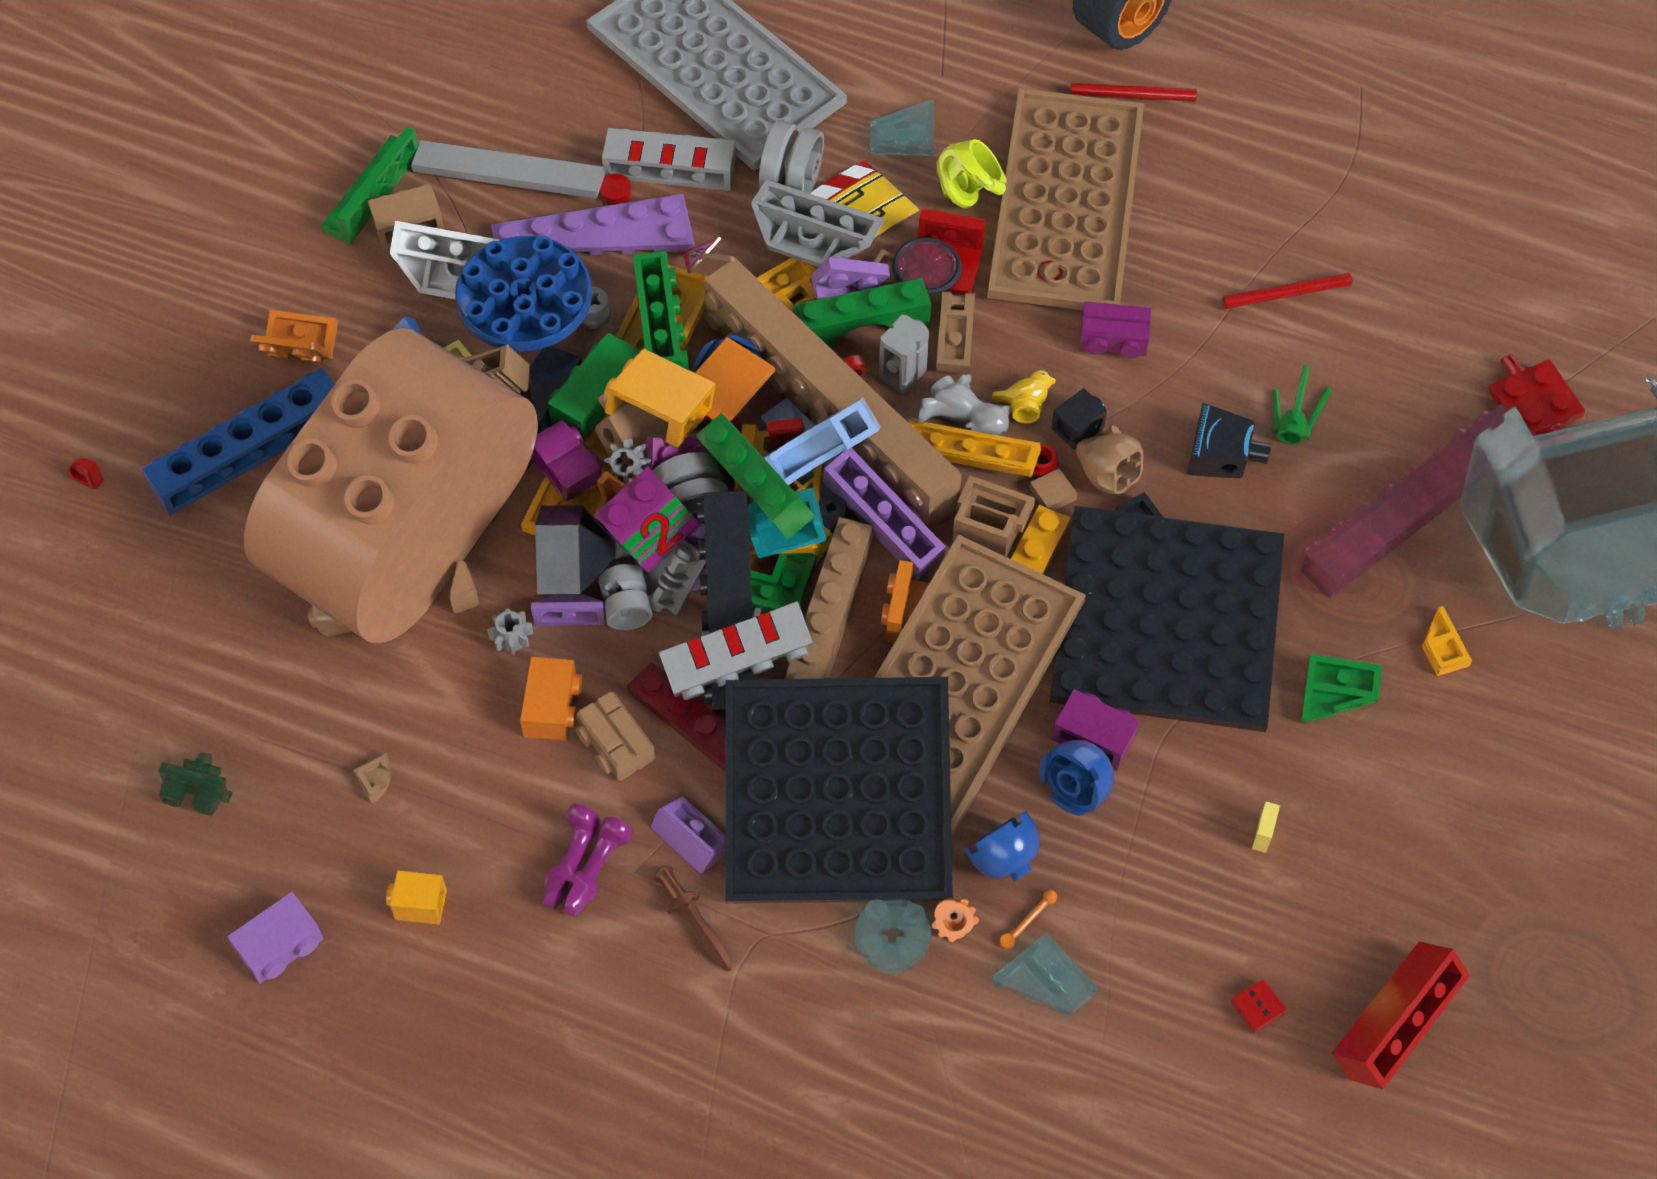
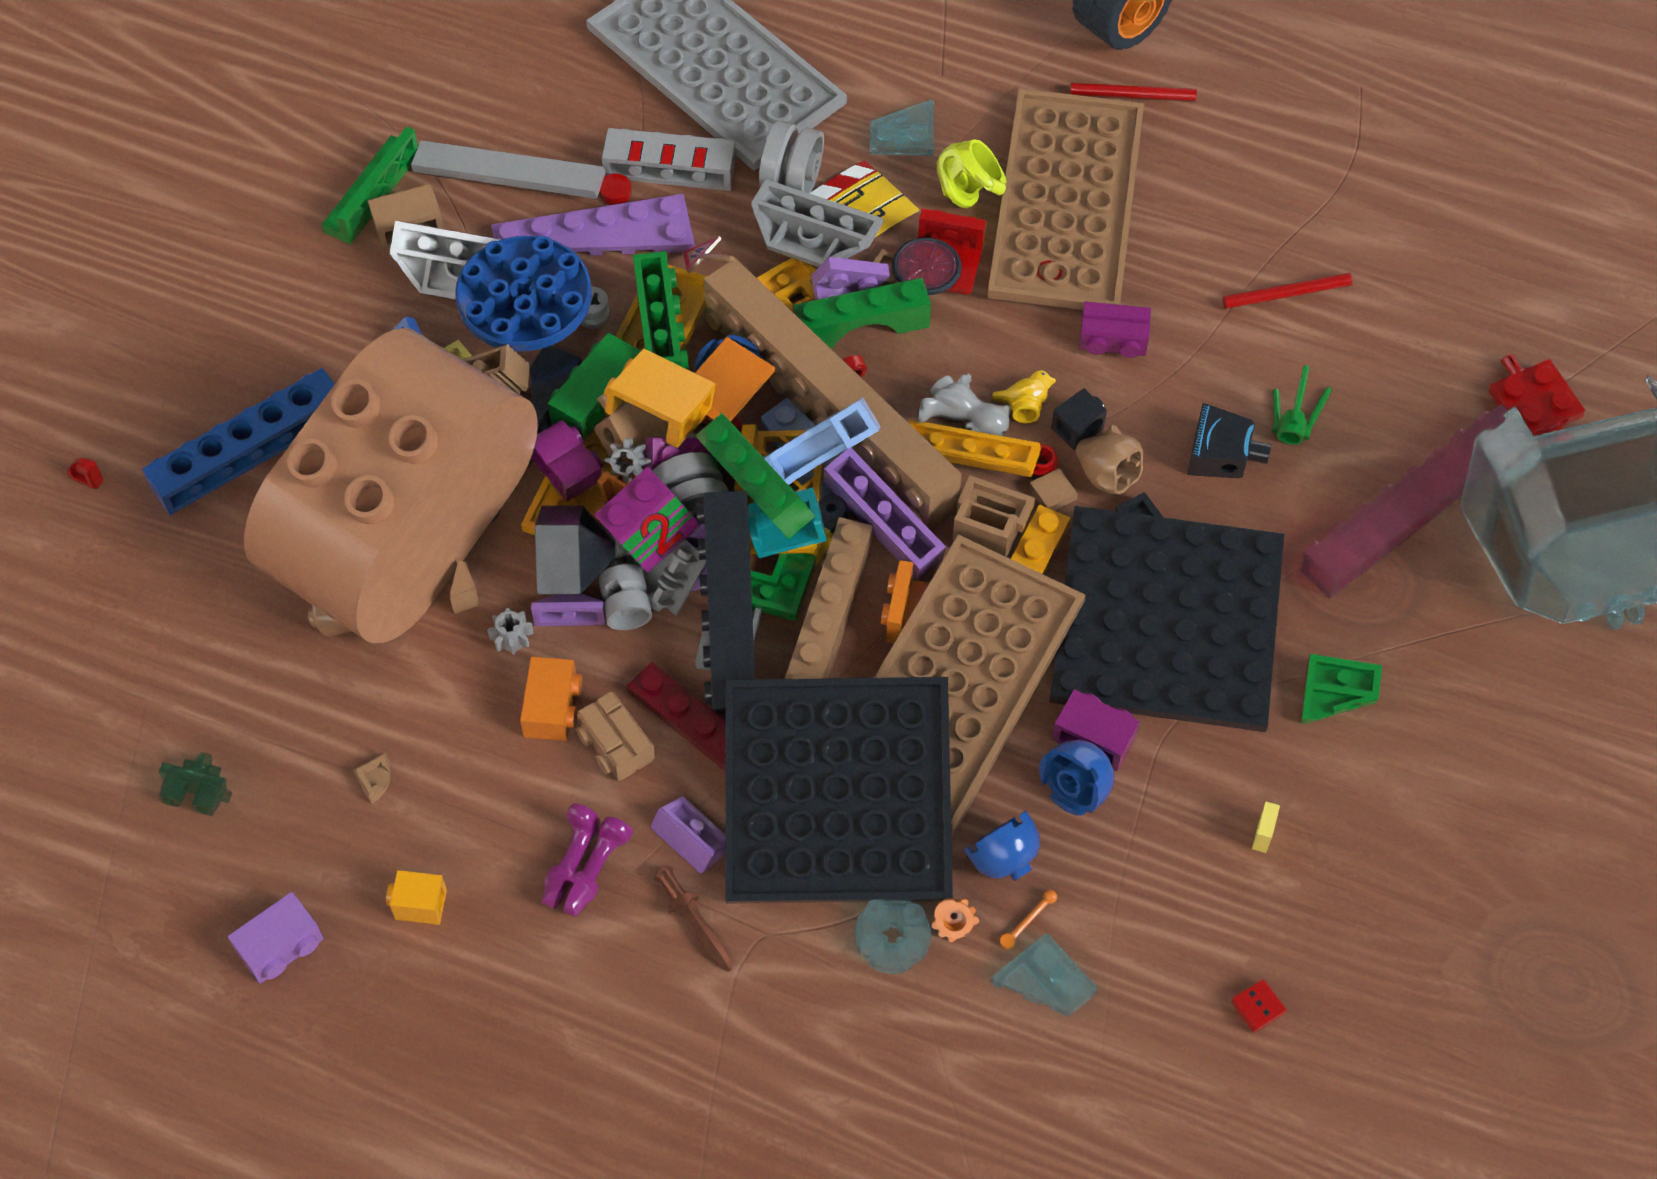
(298, 335): orange bracket -> none
(735, 650): light grey brick -> none
(784, 430): red tile -> none
(903, 353): light grey brick -> none
(955, 333): medium nougat plate -> none
(1400, 1014): red brick -> none
(1444, 645): light orange tile -> none

